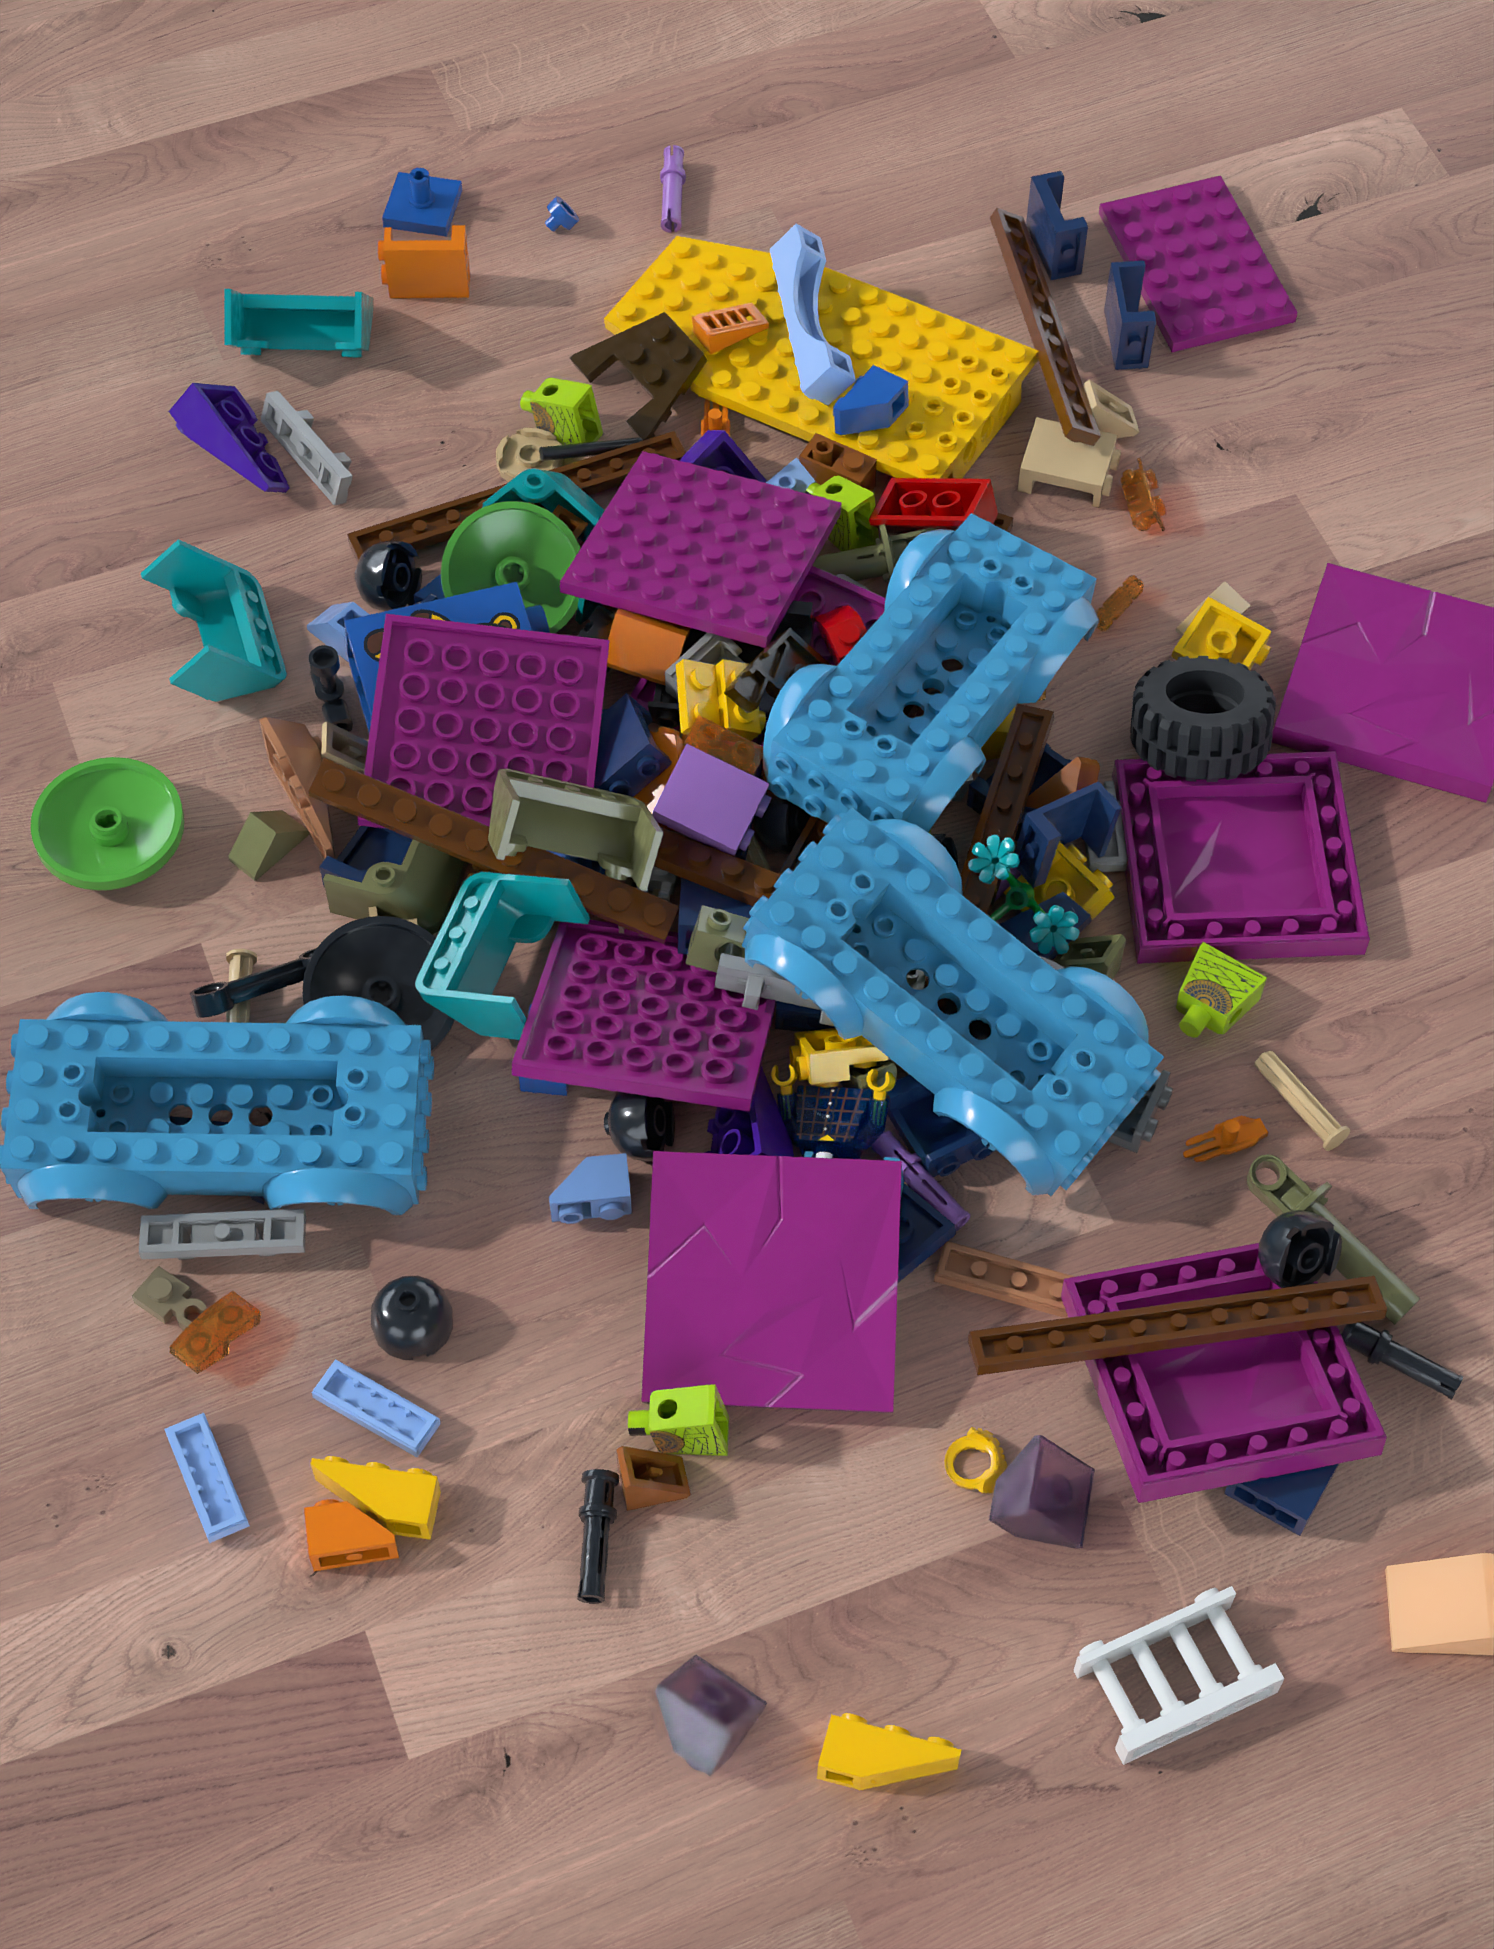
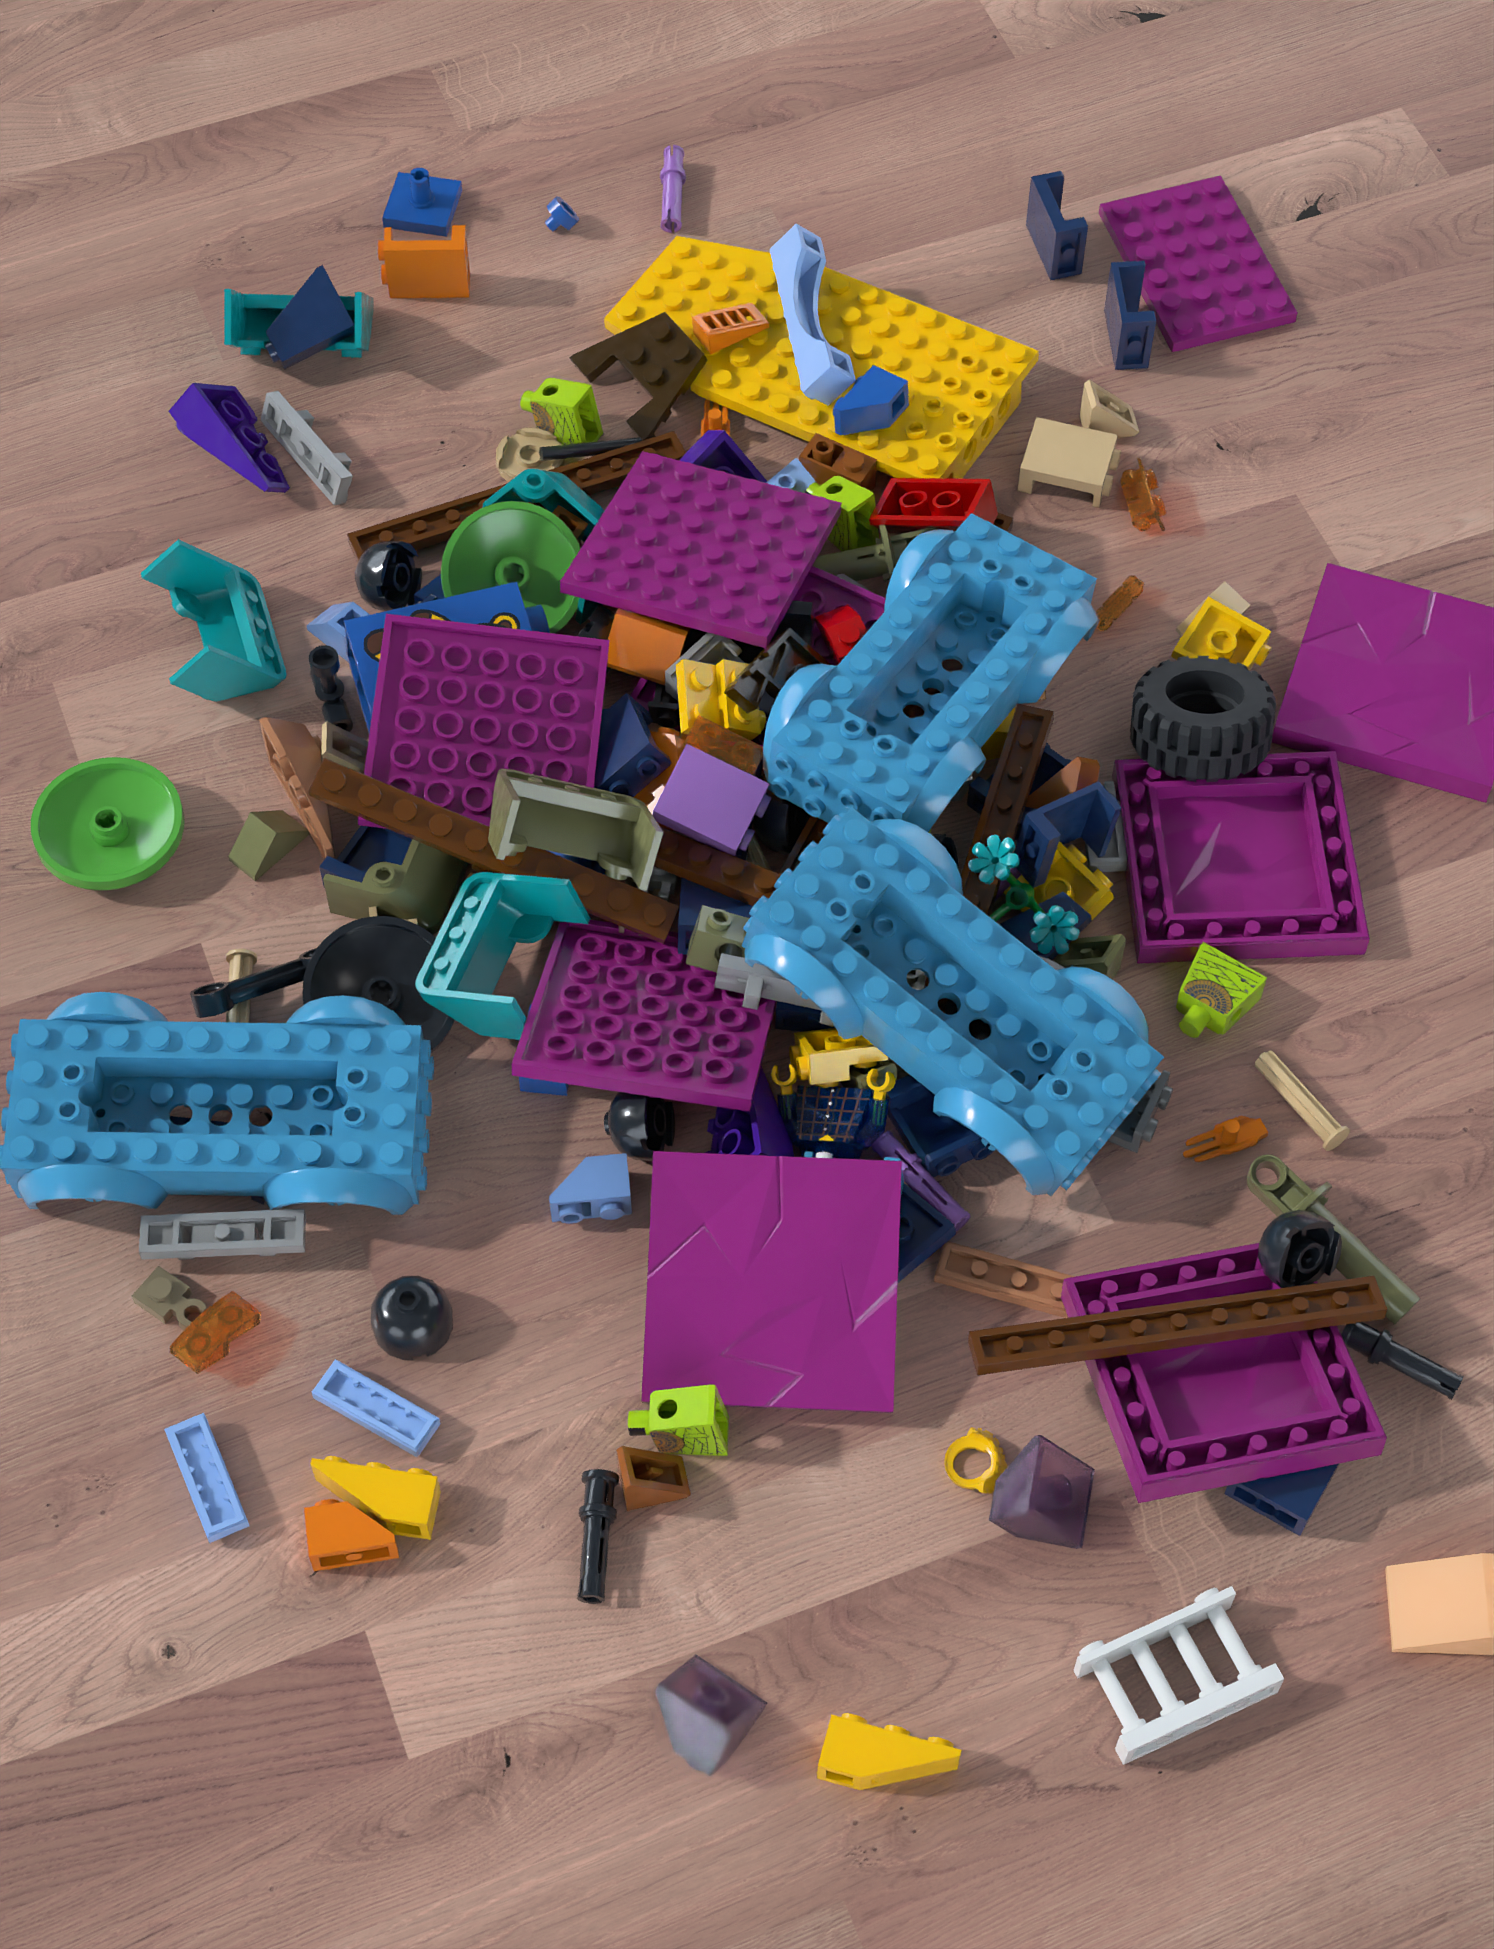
(309, 322): none -> dark blue slope
(1045, 328): reddish brown plate -> none

